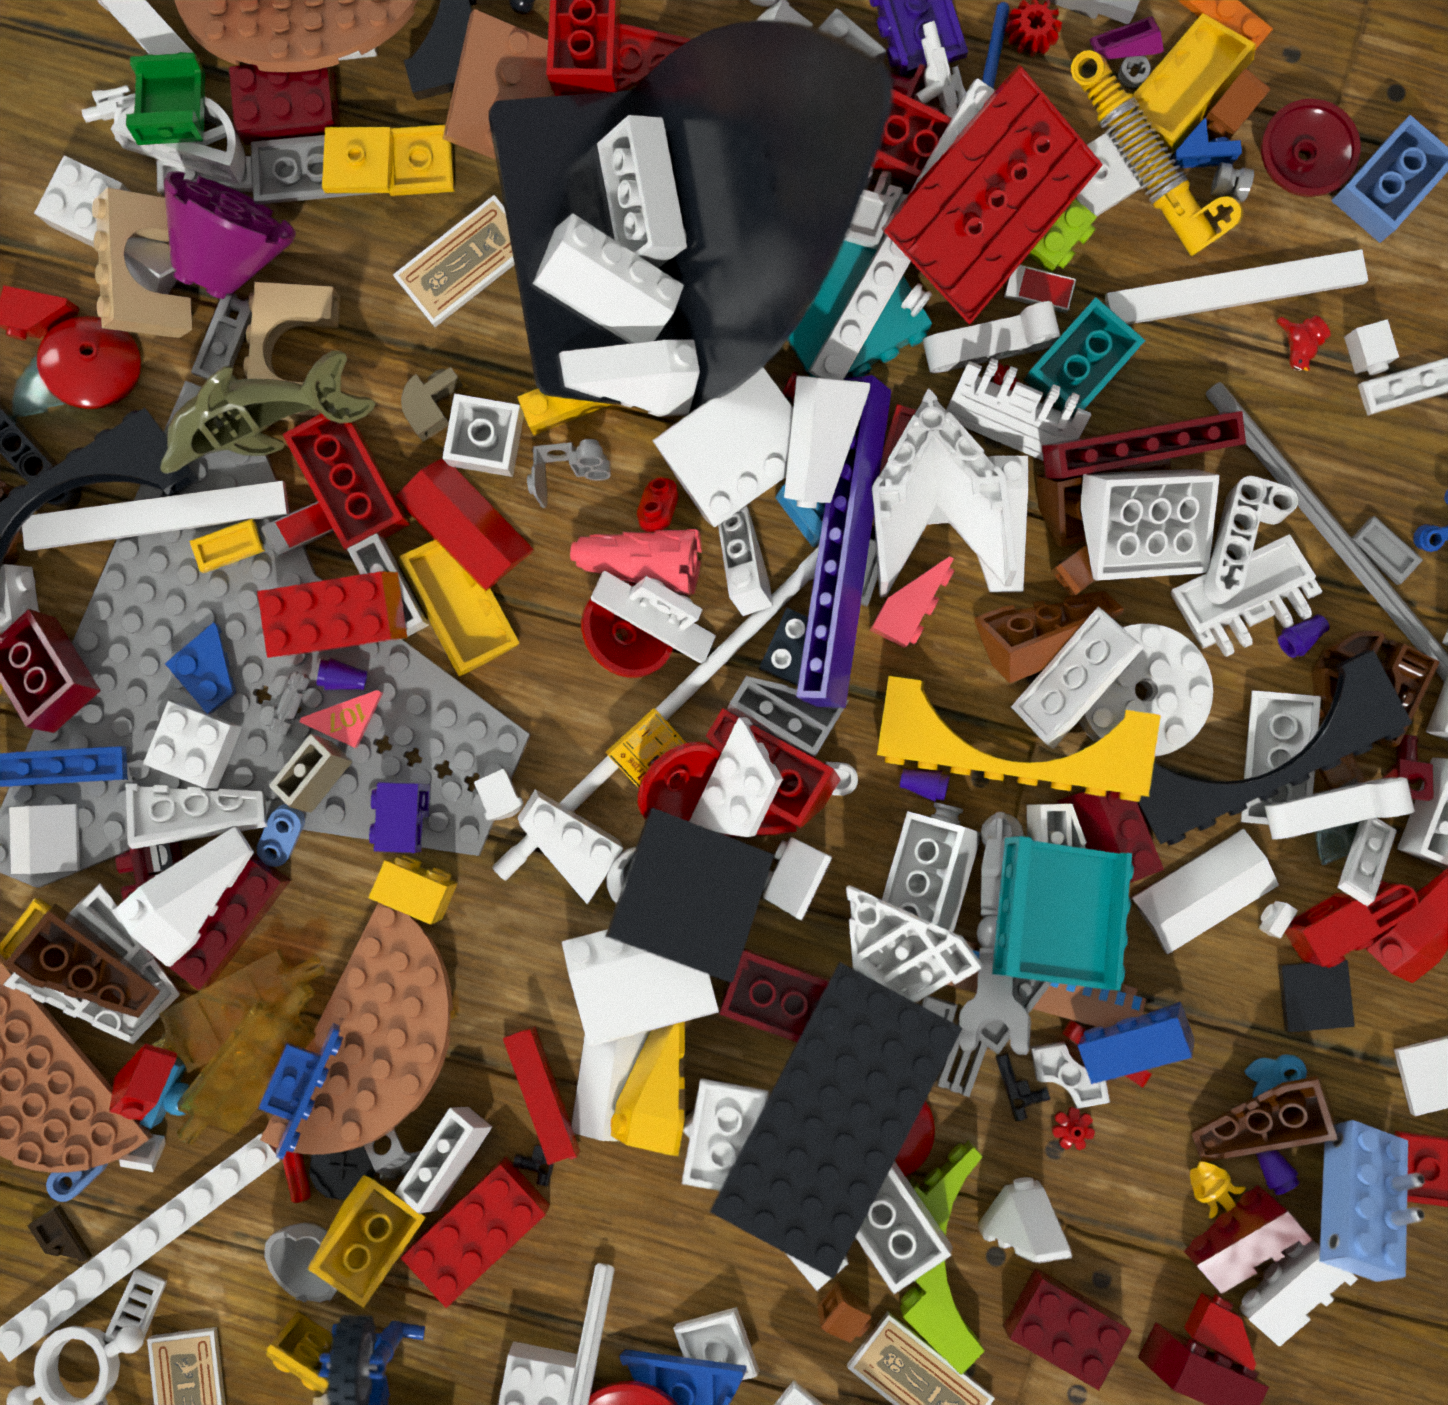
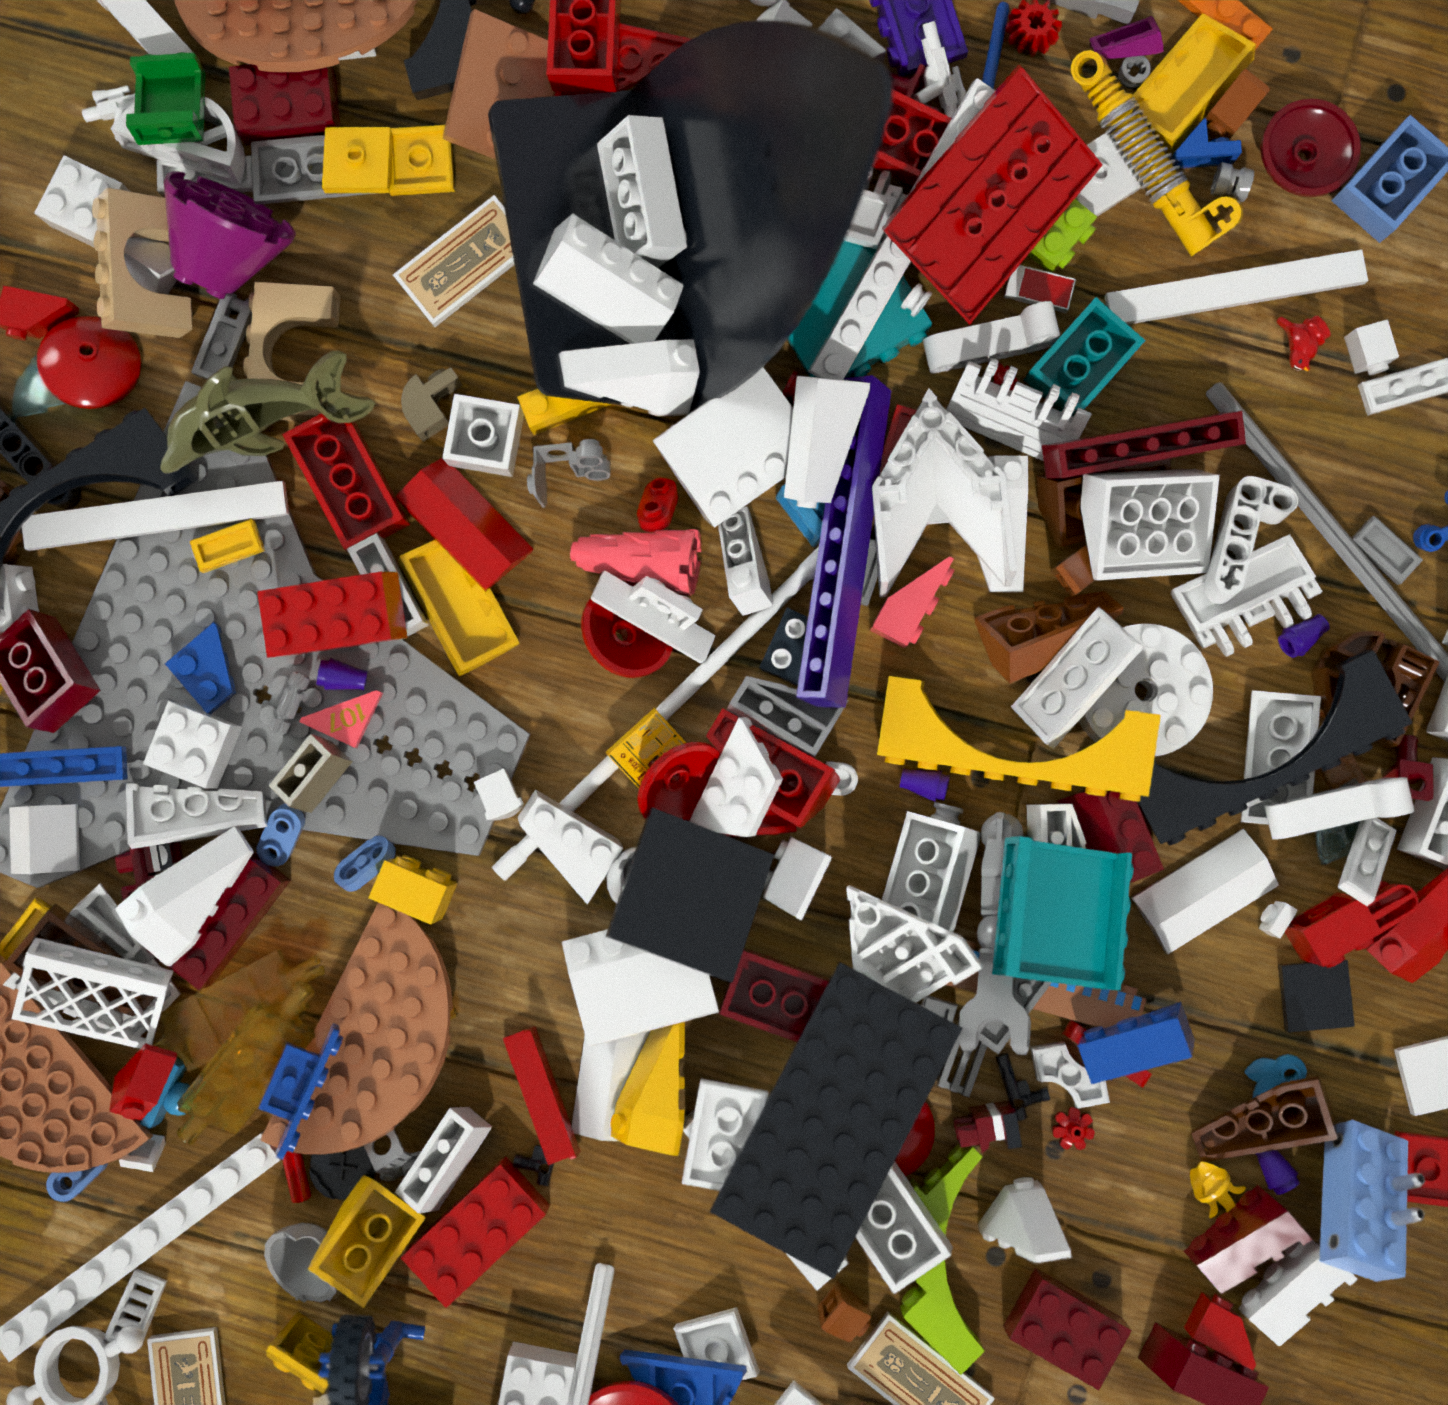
(58, 1235): dark brown tile -> none
(91, 968): none -> white fence
(297, 529): red tile -> none
(363, 863): none -> medium blue plate
(399, 816): dark purple brick -> none
(988, 1124): none -> dark red hips

